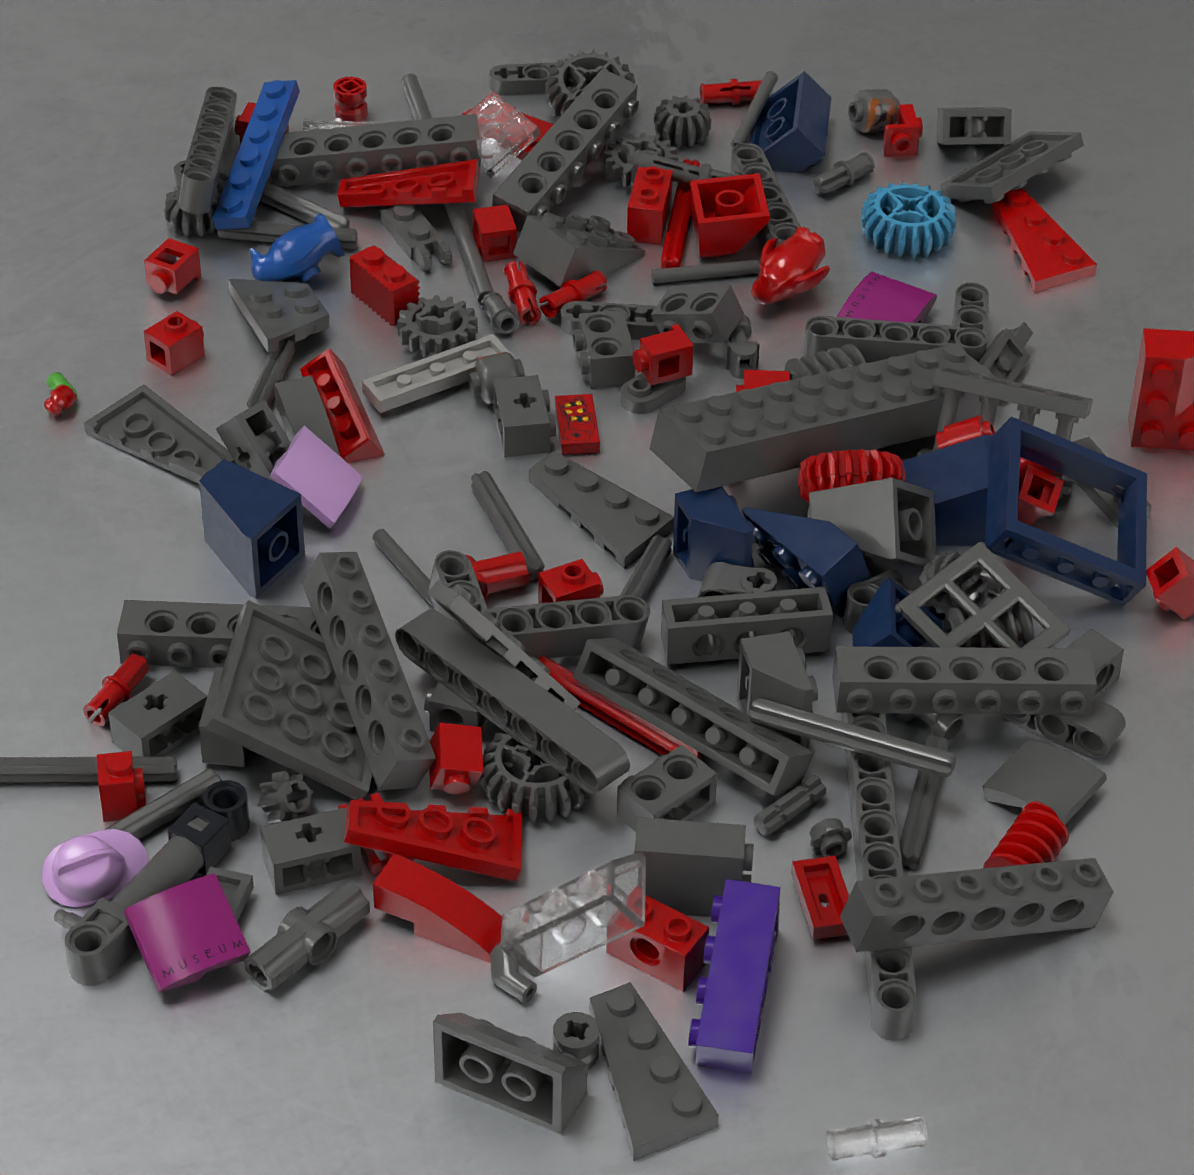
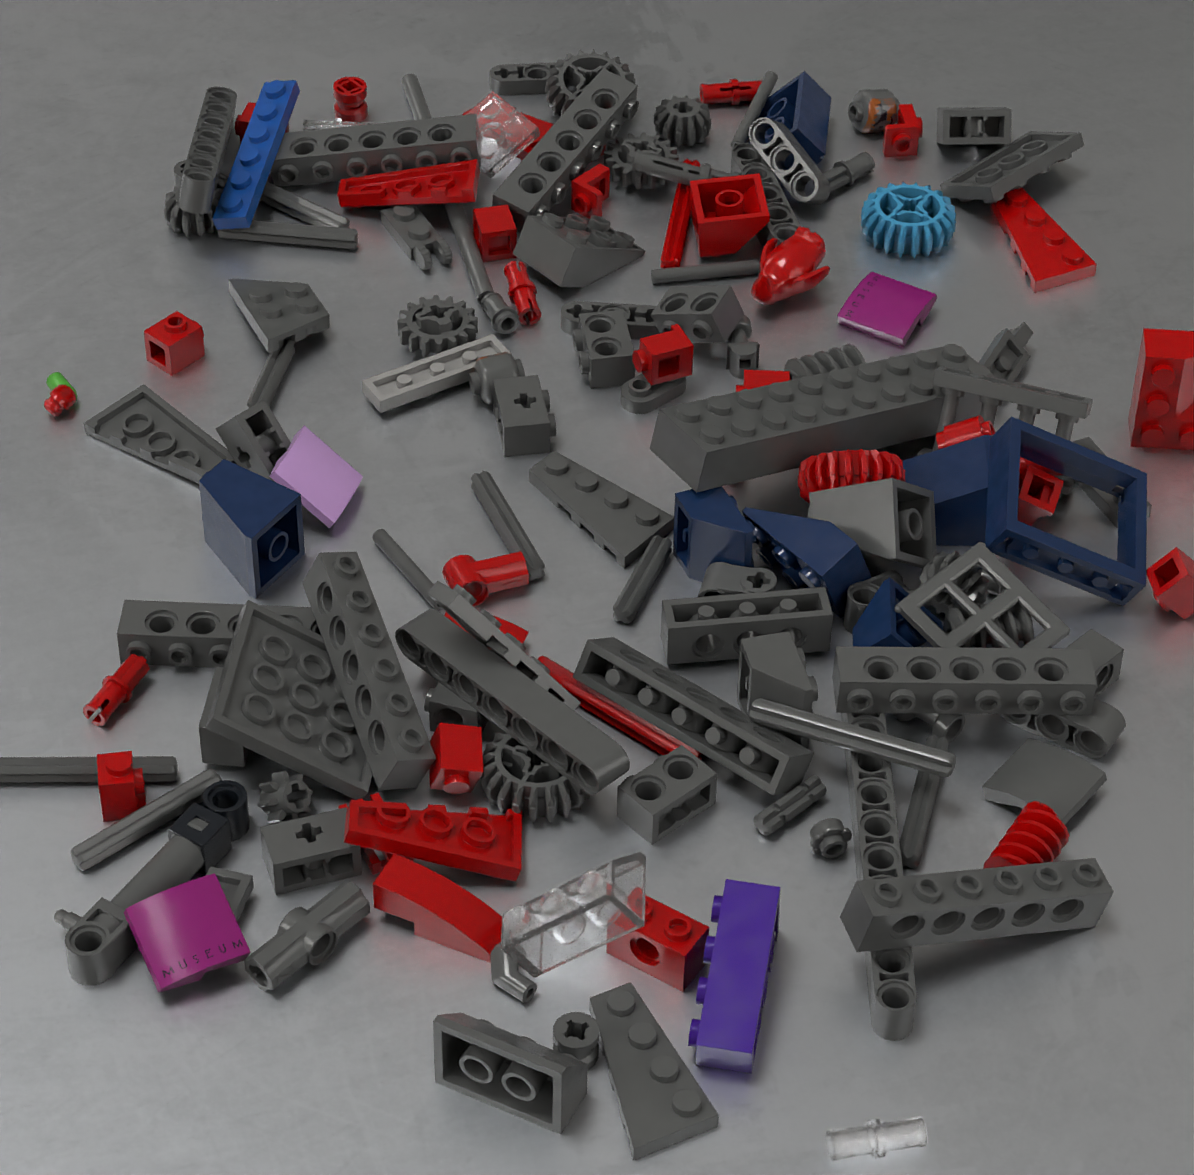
(92, 867): lavender piece -> none
(158, 717): dark grey brick -> none
(167, 273): red brick -> none
(297, 252): blue animal -> none
(302, 405): dark grey slope -> none
(344, 409): red slope -> none
(382, 283): red brick -> none
(552, 627): dark grey beam -> none
(569, 583): red brick -> none
(573, 291): red pin -> none
(577, 424): red tile -> none
(590, 191): none -> red bracket
(650, 205): red brick -> none
(691, 861): dark grey brick -> none
(777, 151): none -> dark grey beam
(818, 882): red piece -> none
(888, 339): dark grey beam -> none

